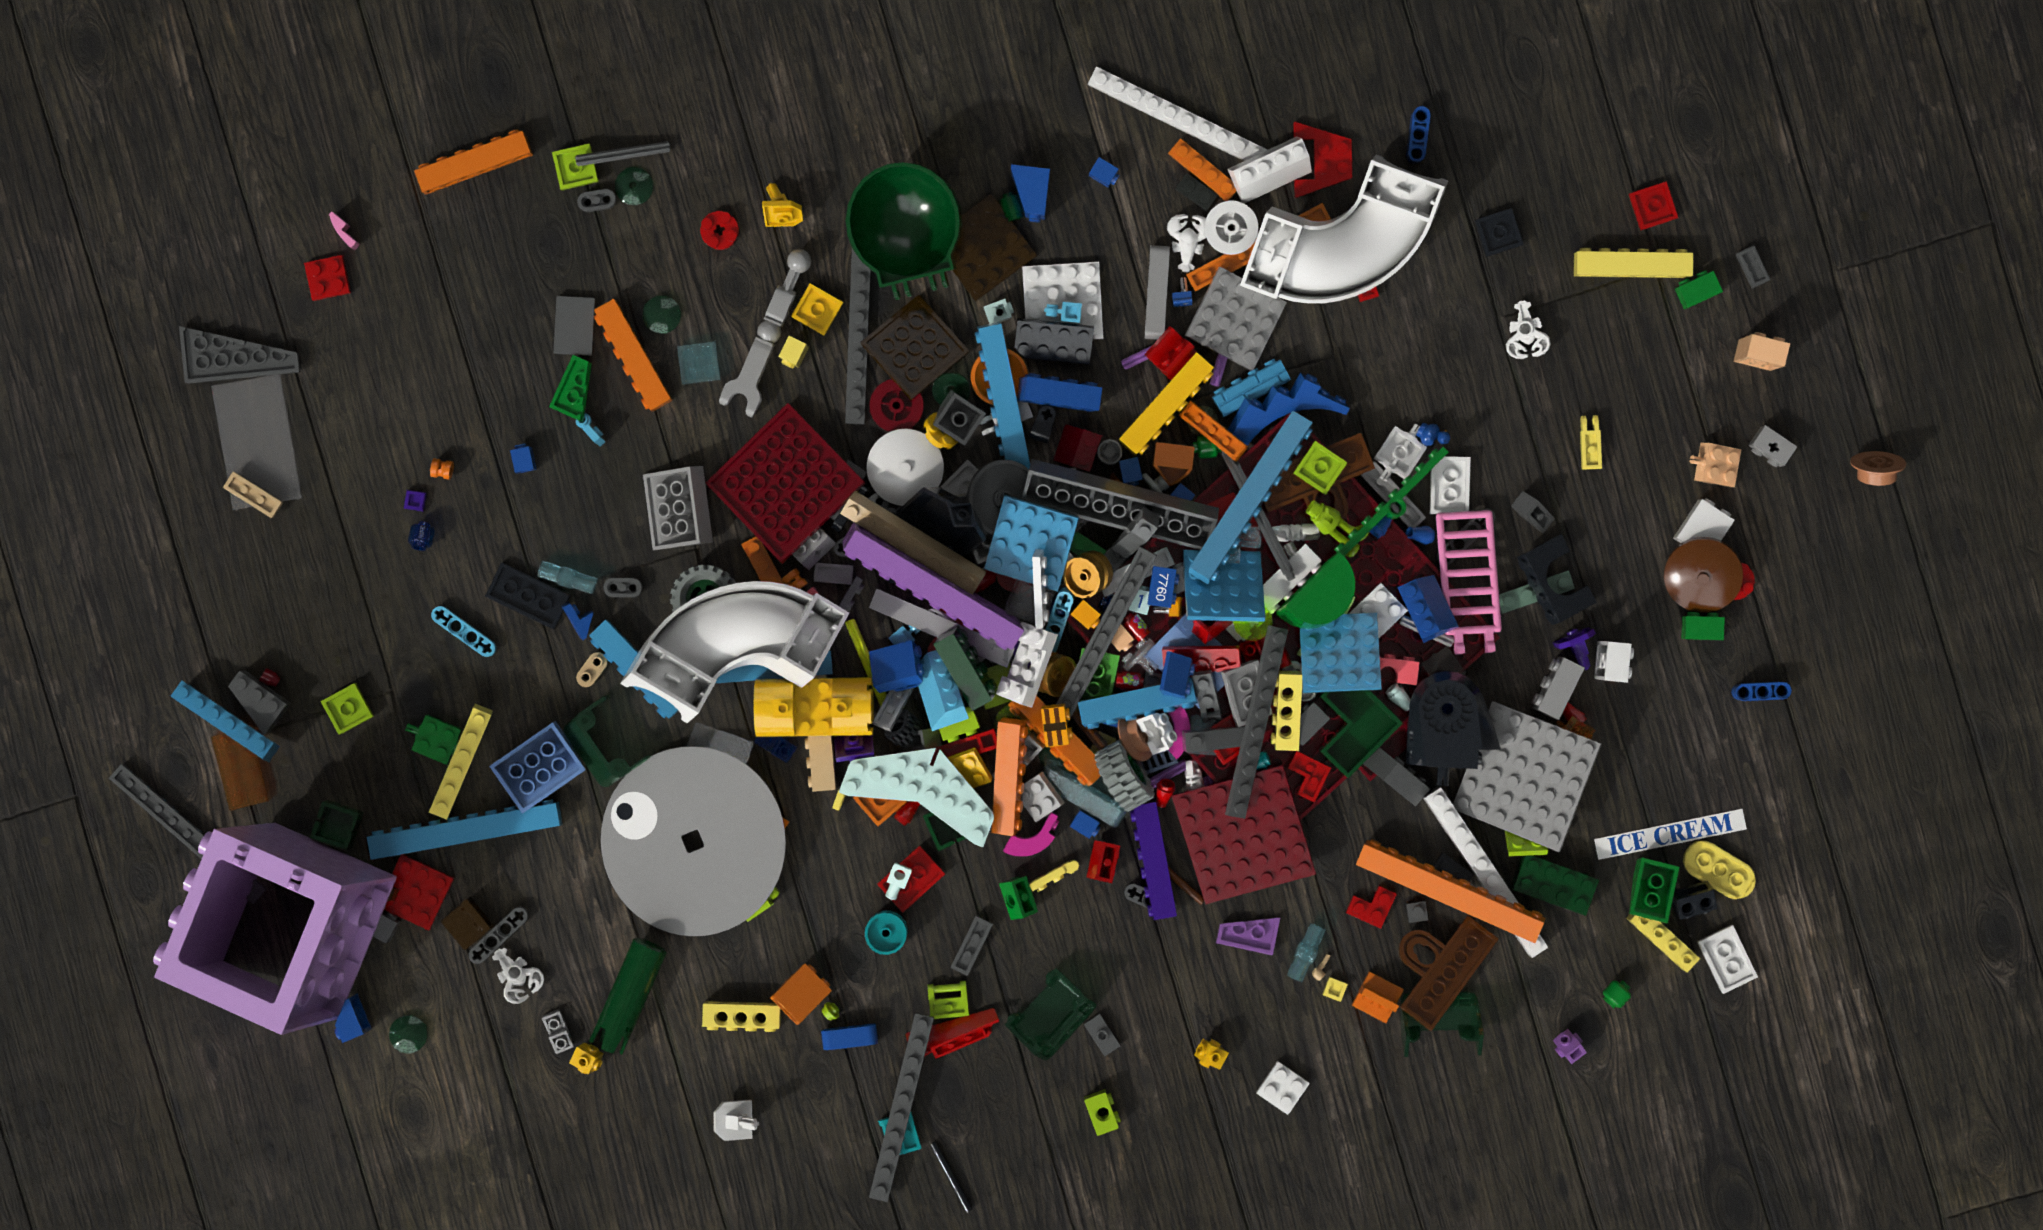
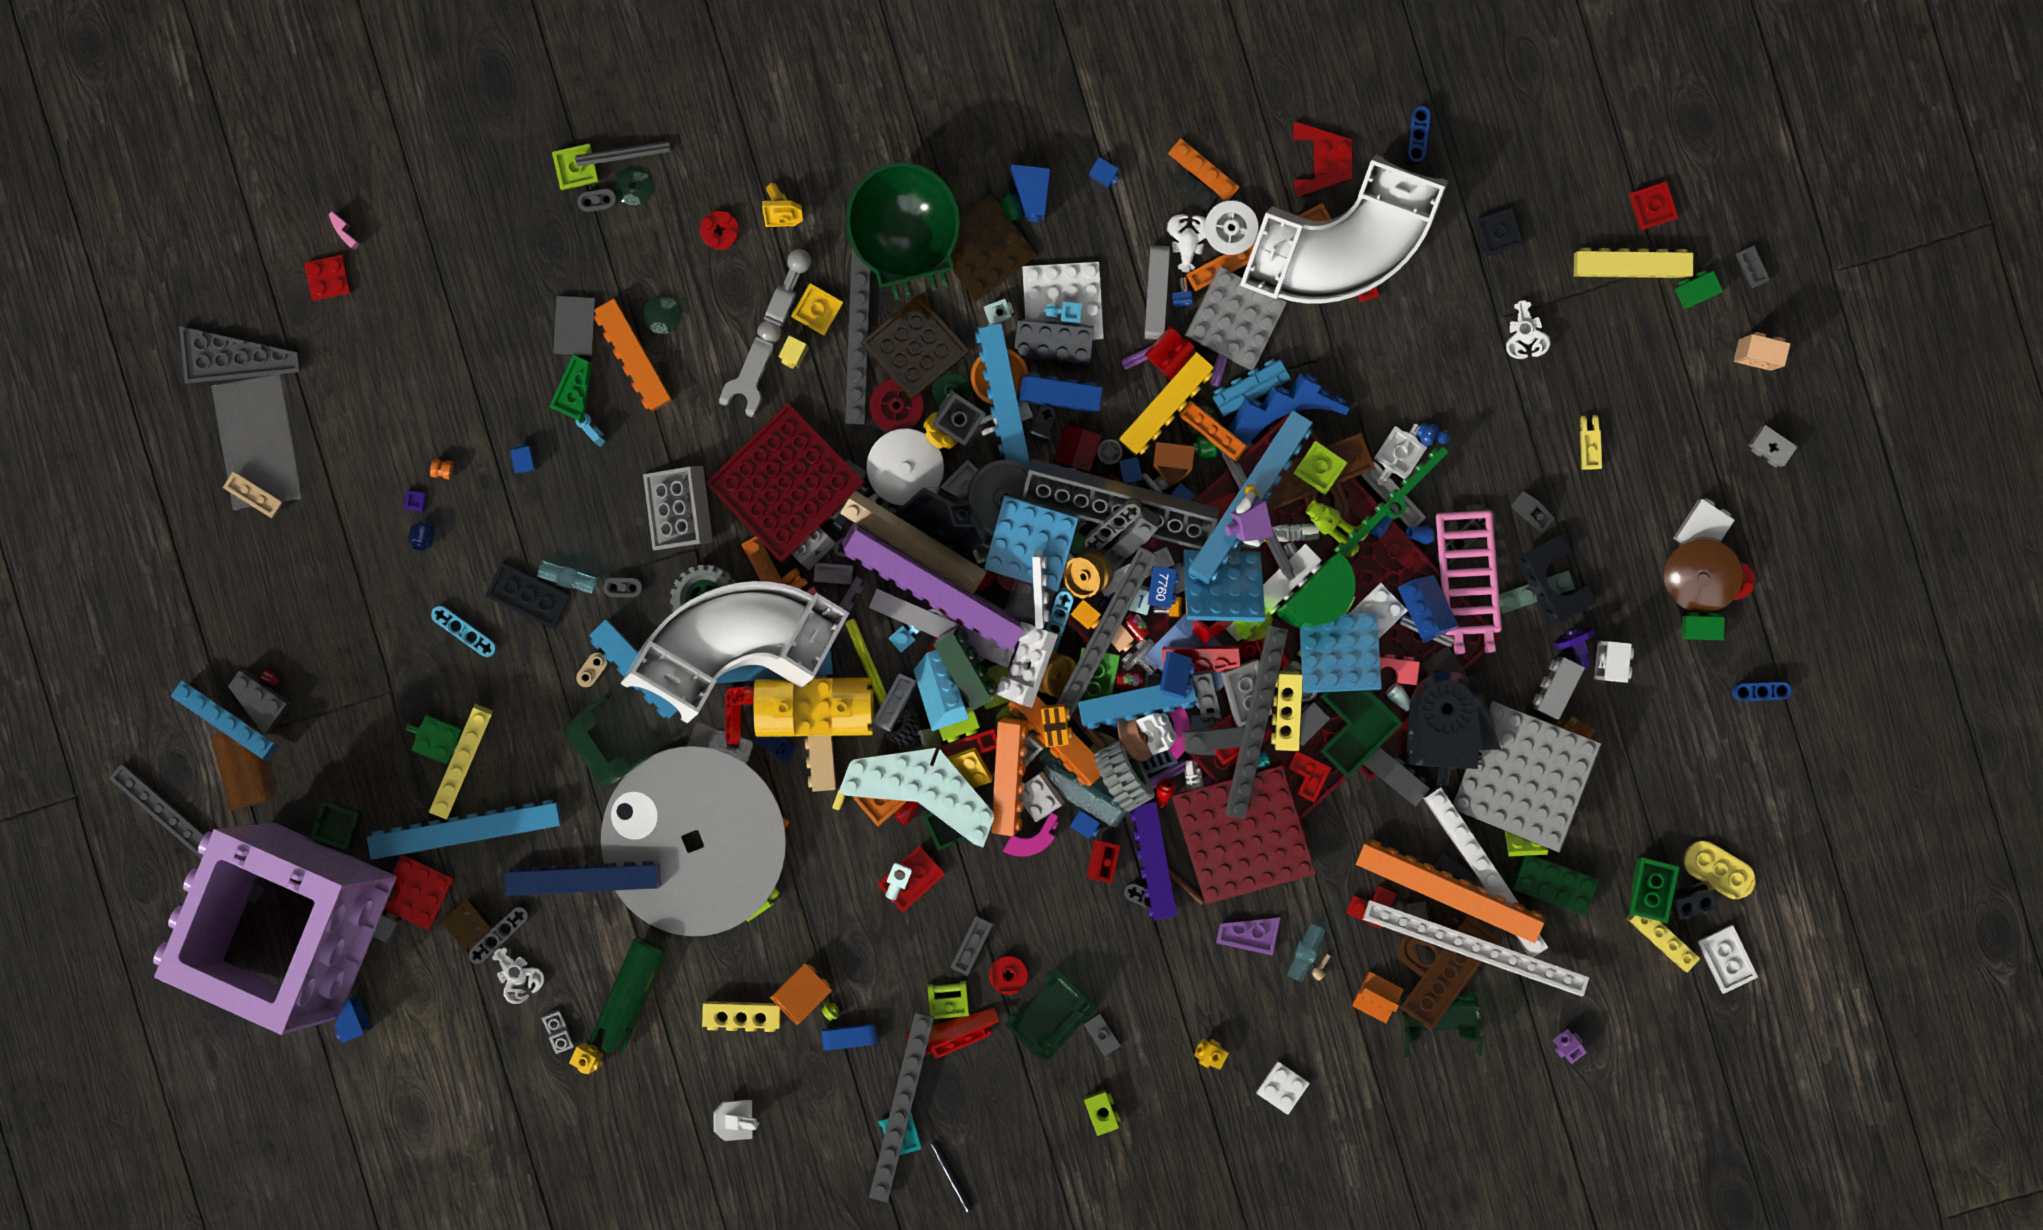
(347, 708): lime plate -> none
(408, 1034): clear green dish -> none
(473, 162): orange brick -> none
(538, 767): medium blue slope -> none
(580, 624): blue slope -> none
(582, 879): none -> dark blue brick
(698, 363): clear light blue plate -> none
(734, 699): none -> red beam
(853, 747): dark purple piece -> none
(888, 921): teal wheel -> none
(896, 667): blue brick -> none
(1001, 983): none -> red plate
(1018, 897): green brick -> none
(1055, 875): light yellow hinge -> none
(1114, 527): none -> dark grey beam
(1174, 115): white plate -> none
(1250, 519): none -> medium lavender torso
(1270, 169): white slope -> none
(1335, 989): light yellow tile -> none
(1450, 485): white plate -> none
(1476, 948): none -> white plate
(1570, 711): red cone -> none
(1617, 994): green head -> none
(1670, 834): white sticker -> none
(1716, 464): light nougat plate -> none
(1877, 467): nougat piece -> none

